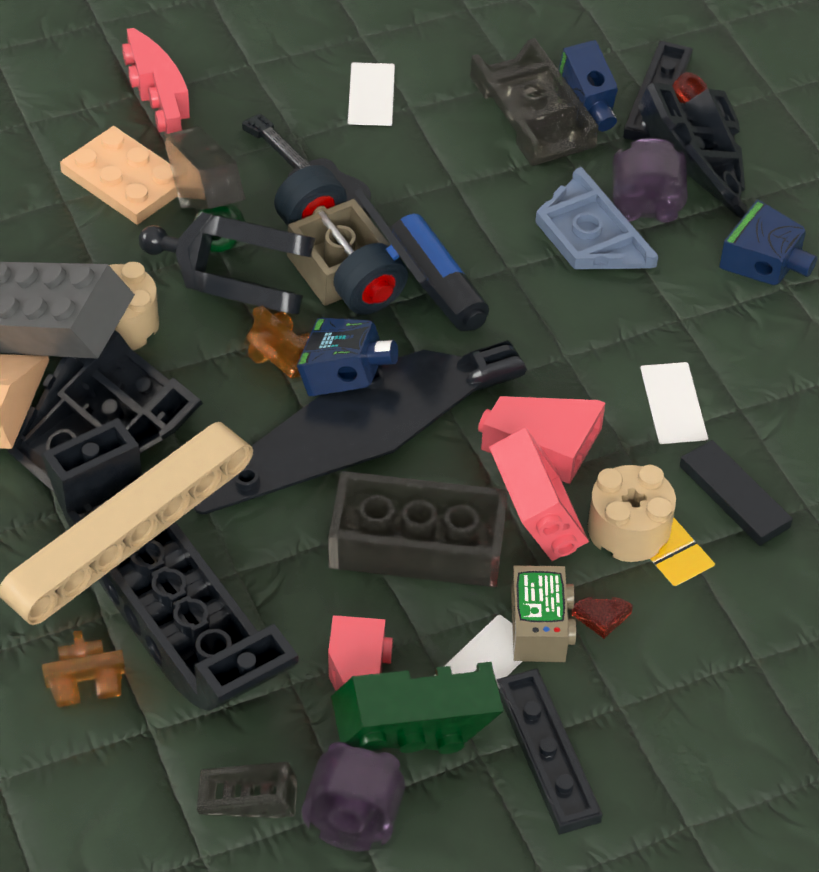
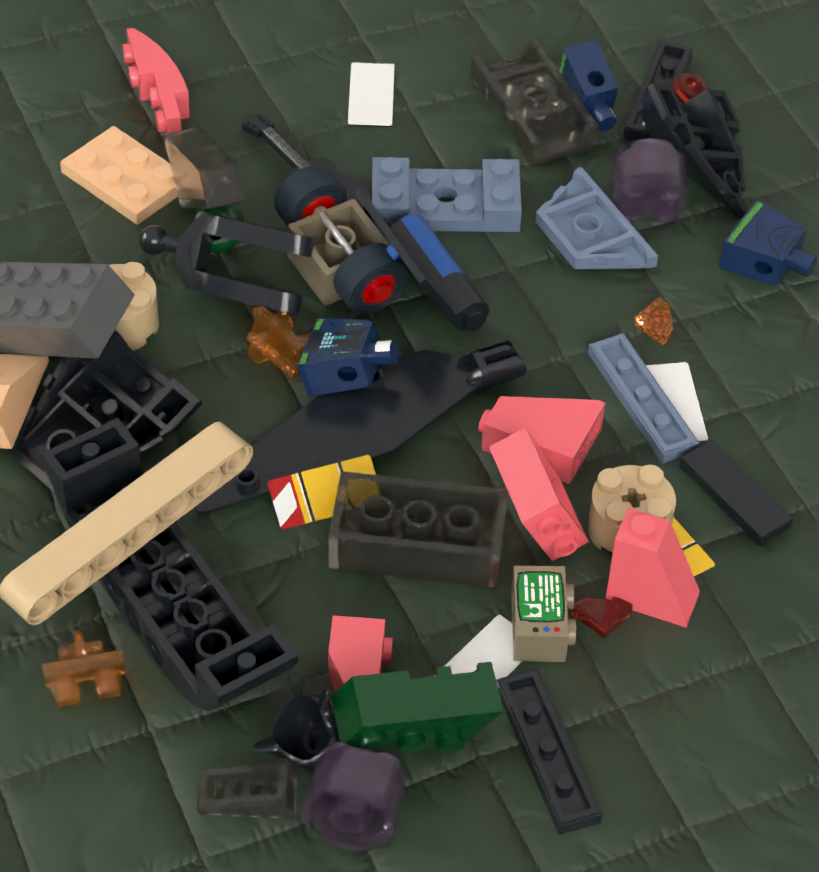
(303, 730): none -> black hair
(312, 493): none -> sticker
(481, 198): none -> sand blue piece
(643, 398): none -> sand blue tile
(652, 569): none -> coral slope
(656, 321): none -> clear orange tile

